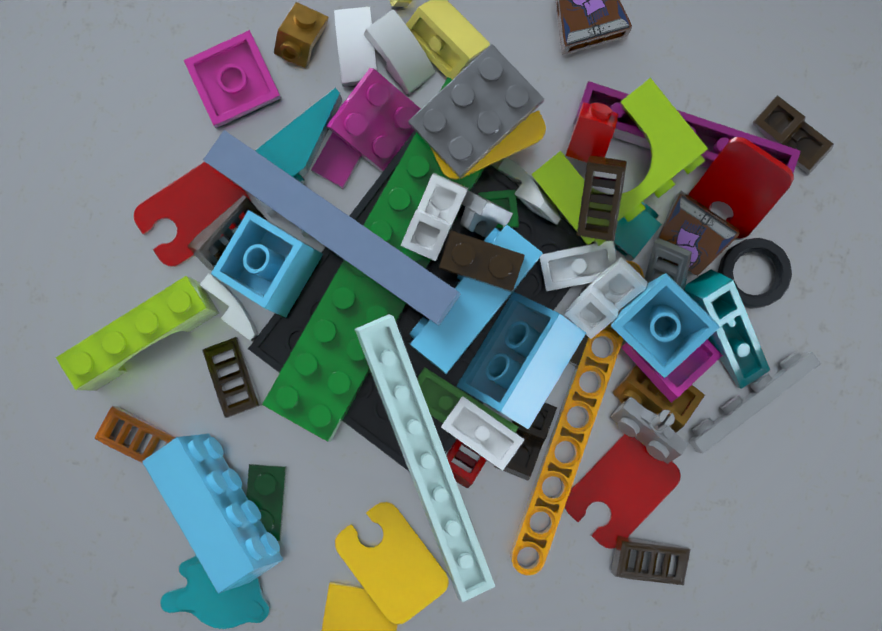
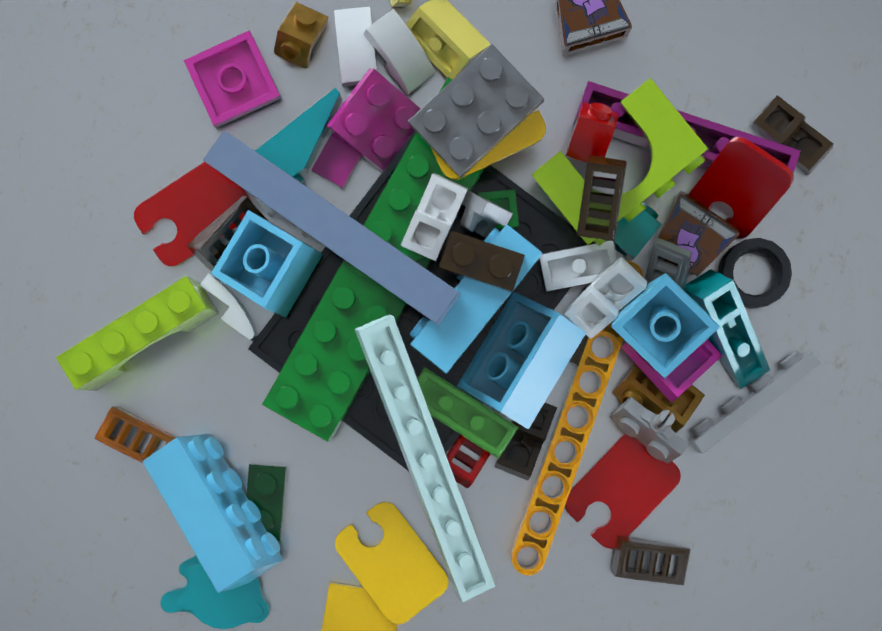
(223, 395): dark brown slope -> none
(482, 433): white plate -> none
(530, 191): white slope -> none

